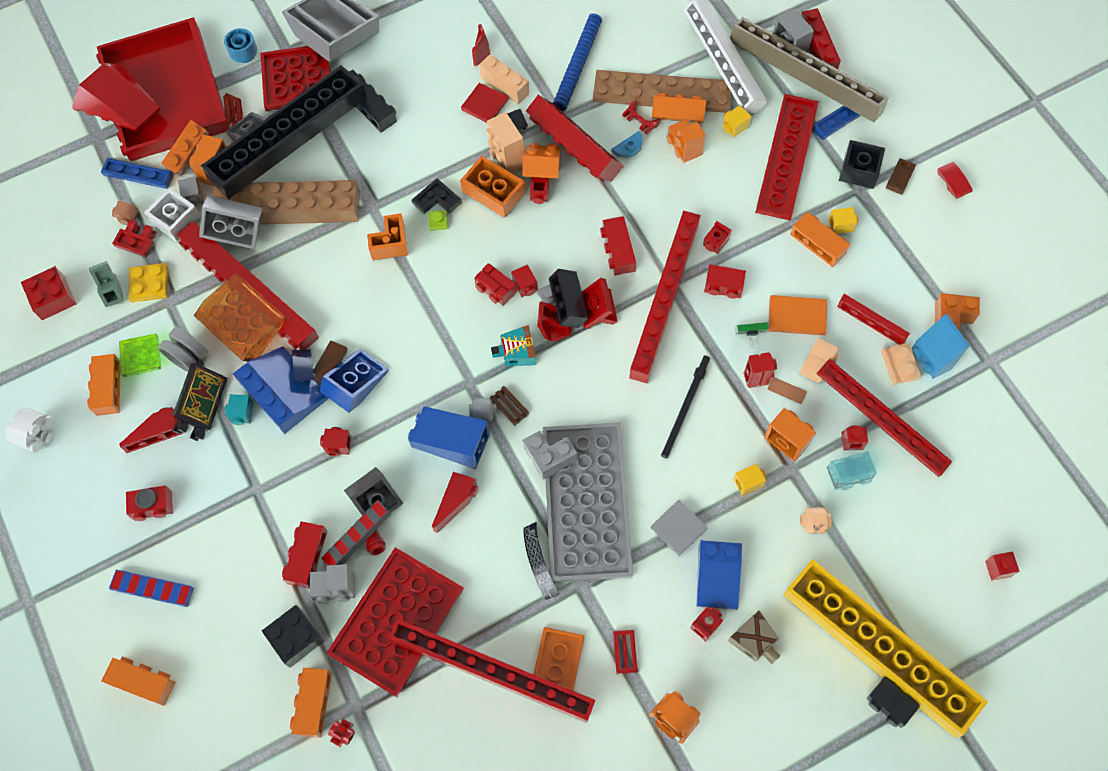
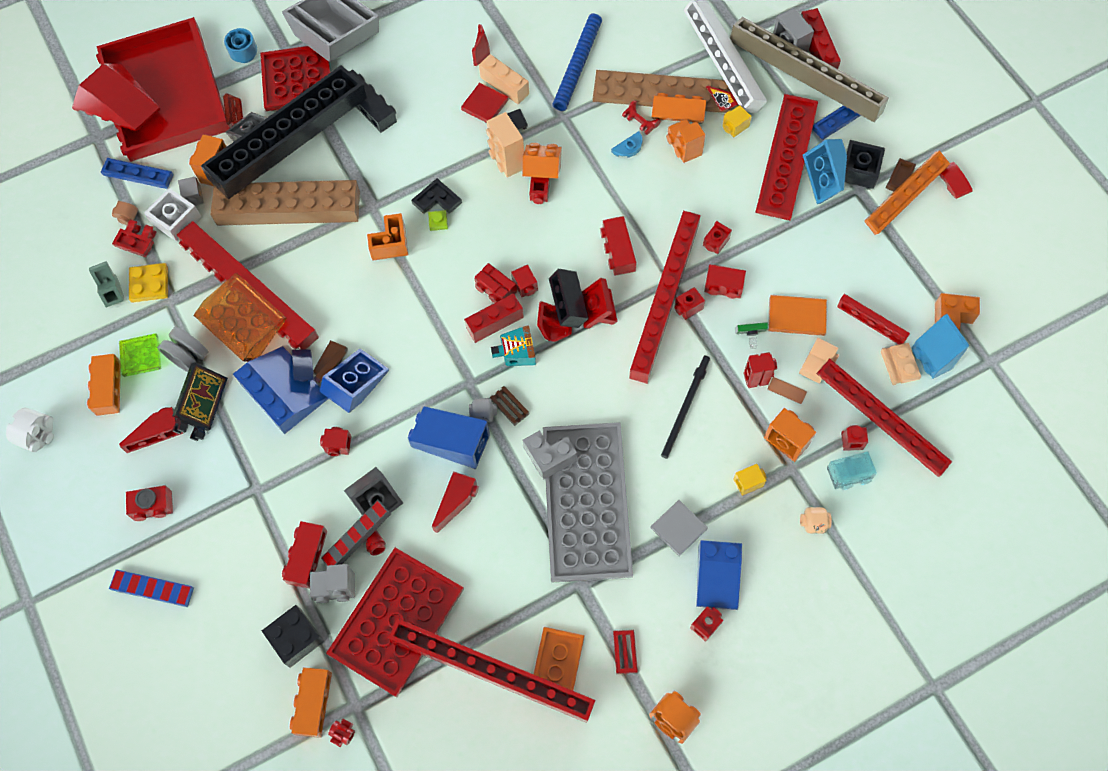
(48, 293): red brick -> none
(139, 680): orange brick -> none
(184, 148): orange brick -> none
(230, 222): light grey brick -> none
(239, 409): teal brick -> none
(493, 186): orange brick -> none
(494, 318): none -> red brick
(537, 562): sticker -> none
(546, 294): light grey plate -> none
(573, 139): red brick -> none
(689, 303): none -> red brick
(722, 98): none -> sticker
(756, 639): dark tan torso -> none
(820, 239): orange brick -> none
(826, 168): none -> dark azure slope
(843, 220): yellow brick -> none
(885, 649): yellow brick -> none
(892, 702): black brick -> none
(907, 192): none -> orange plate
(1002, 566): red brick -> none

